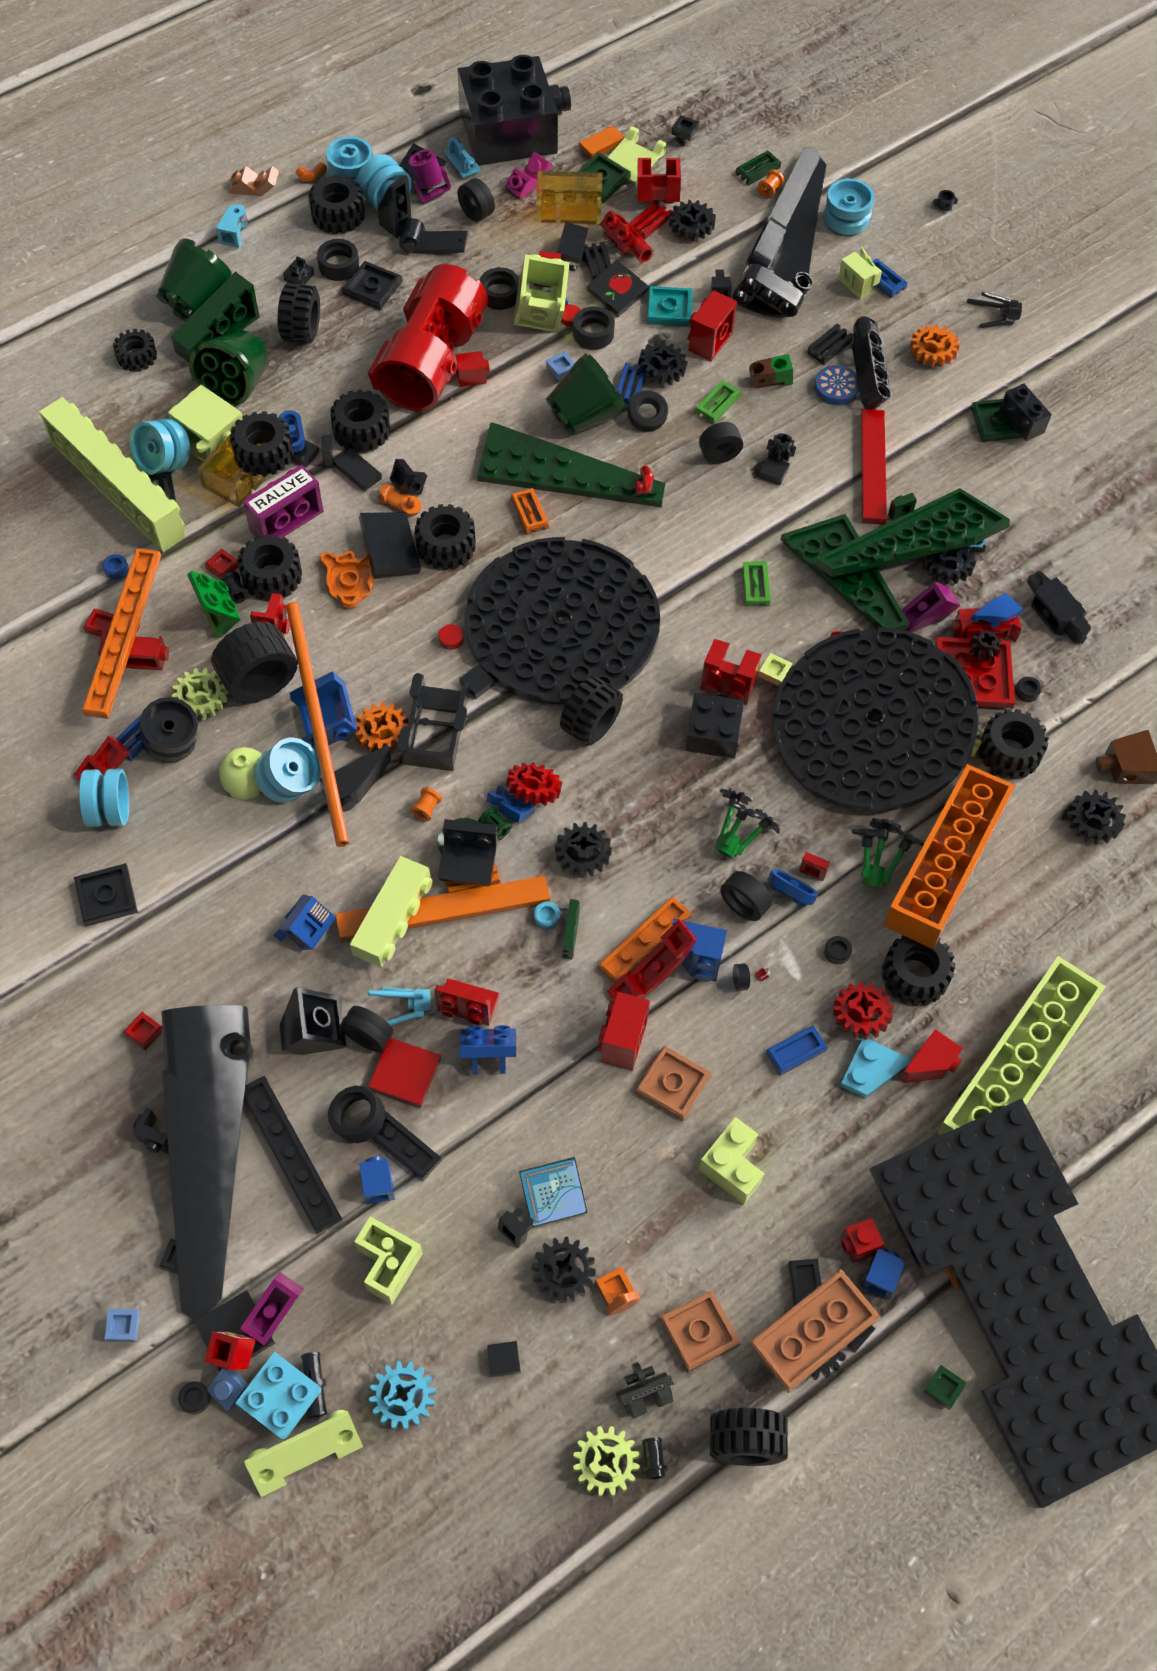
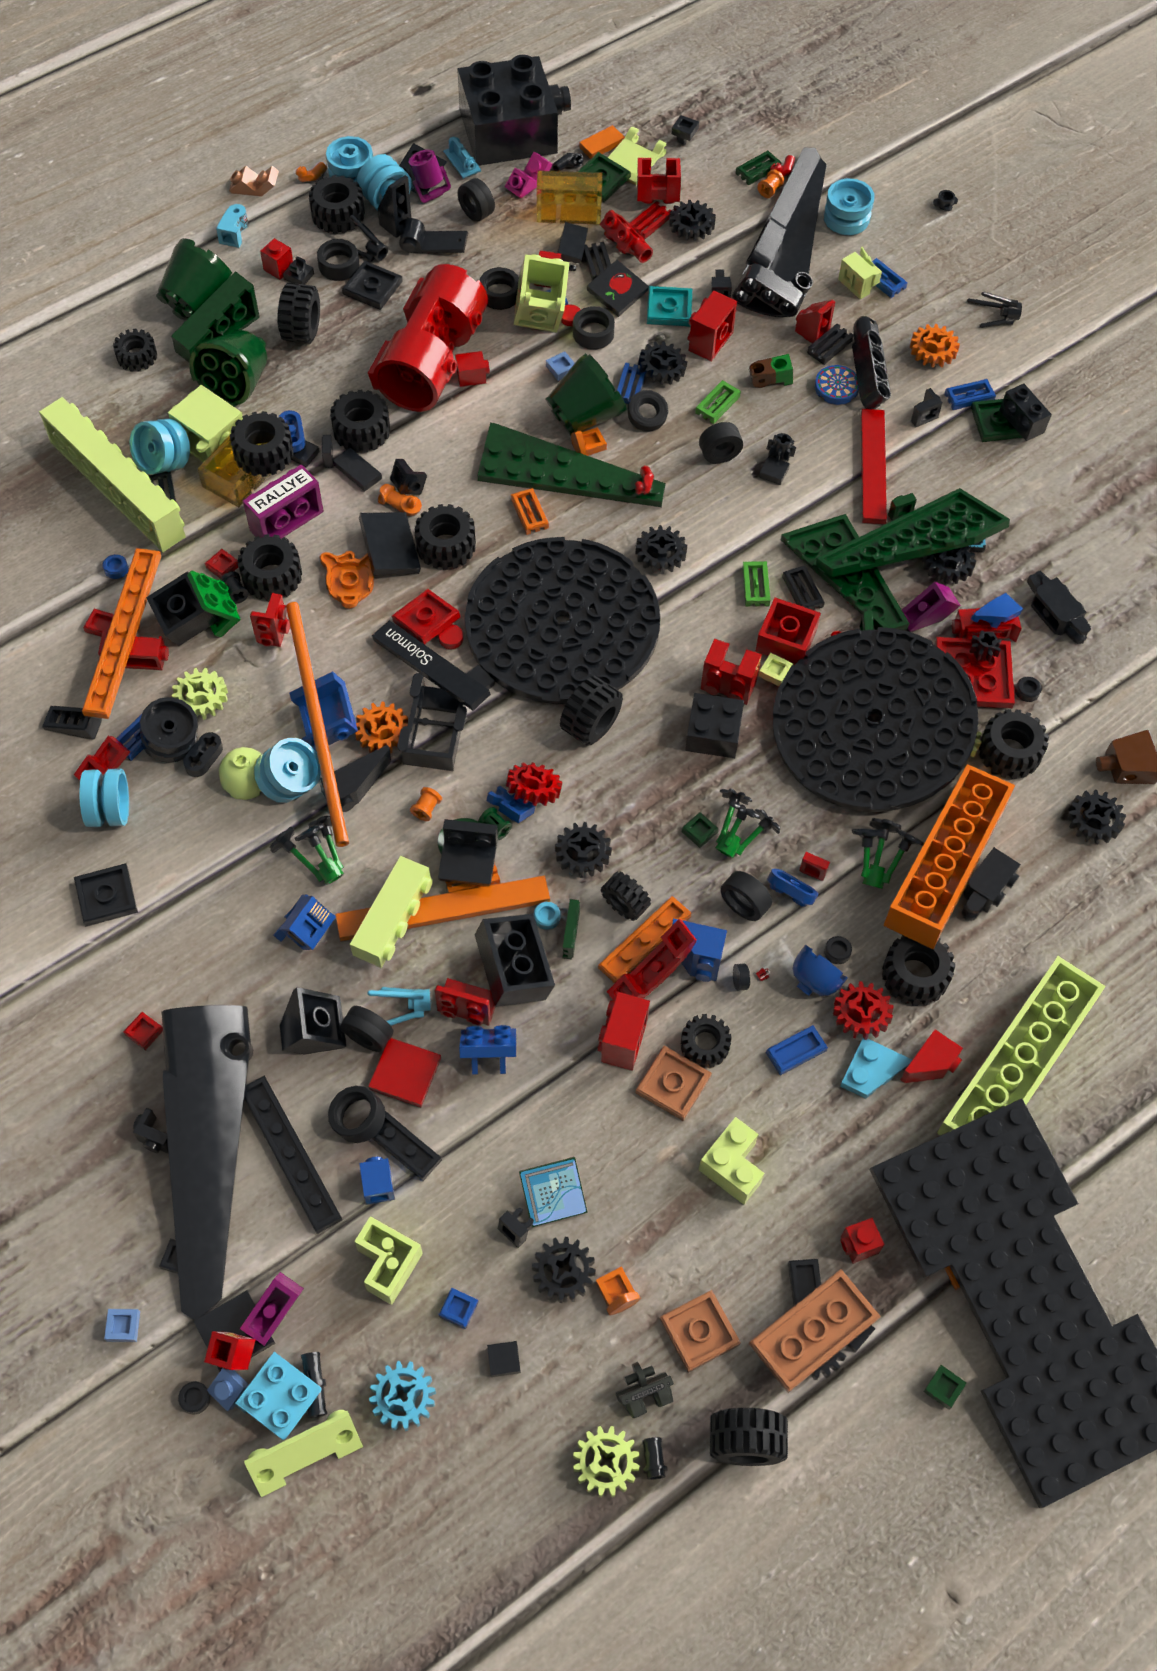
(86, 728): none -> black slope
(180, 611): none -> black brick
(201, 753): none -> black beam
(254, 662): black tyre -> none
(276, 258): none -> red brick
(329, 869): none -> plant
(374, 247): none -> black plant
(426, 616): none -> red tile
(431, 665): none -> black tile
(458, 1308): none -> blue tile
(514, 960): none -> black brick
(569, 160): none -> black arm
(588, 442): none -> orange tile
(625, 896): none -> black tyre
(661, 549): none -> black gear
(699, 830): none -> dark green tile
(710, 1026): none -> black tyre
(787, 167): none -> red arm
(787, 630): none -> red brick
(815, 320): none -> red slope
(816, 973): none -> blue cylinder
(818, 600): none -> black tile
(866, 621): none -> dark green tile
(883, 1273): blue brick -> none
(927, 409): none -> black bracket
(965, 400): none -> blue tile
(988, 883): none -> black hinge

